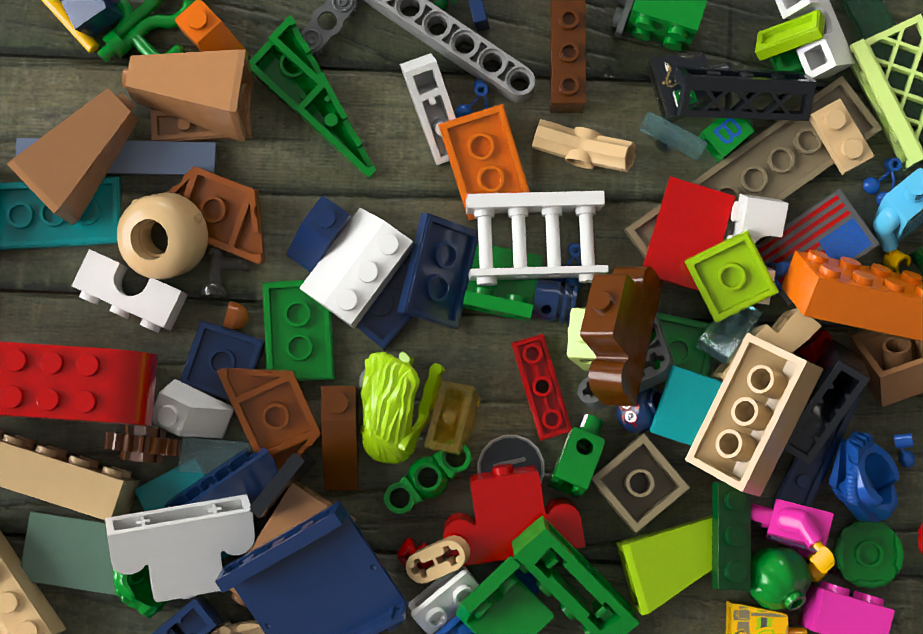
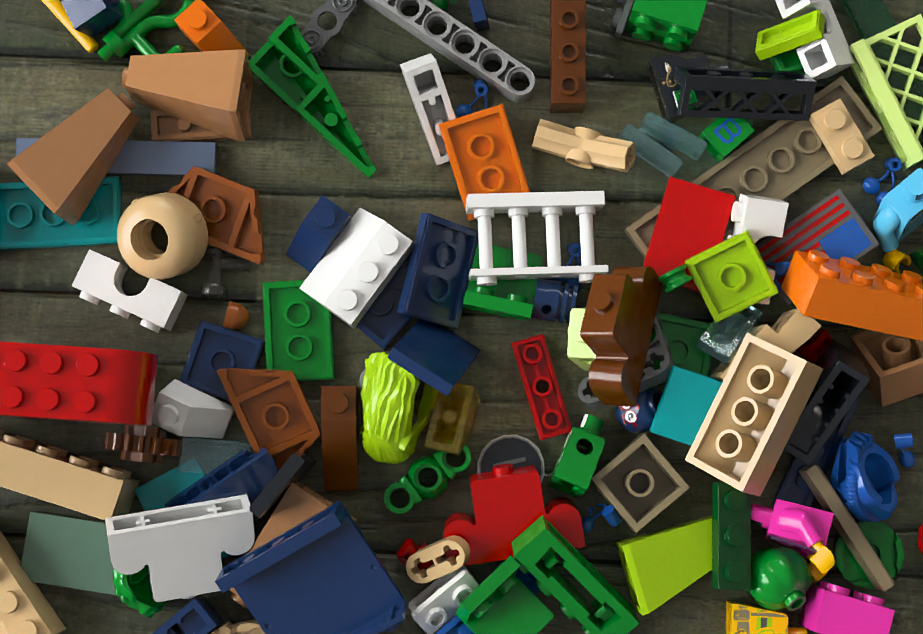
(434, 355): none -> dark blue tile
(608, 512): none -> blue piece
(652, 151): none -> clear light blue tile
(675, 278): none -> green bush
(847, 527): none -> dark tan tile

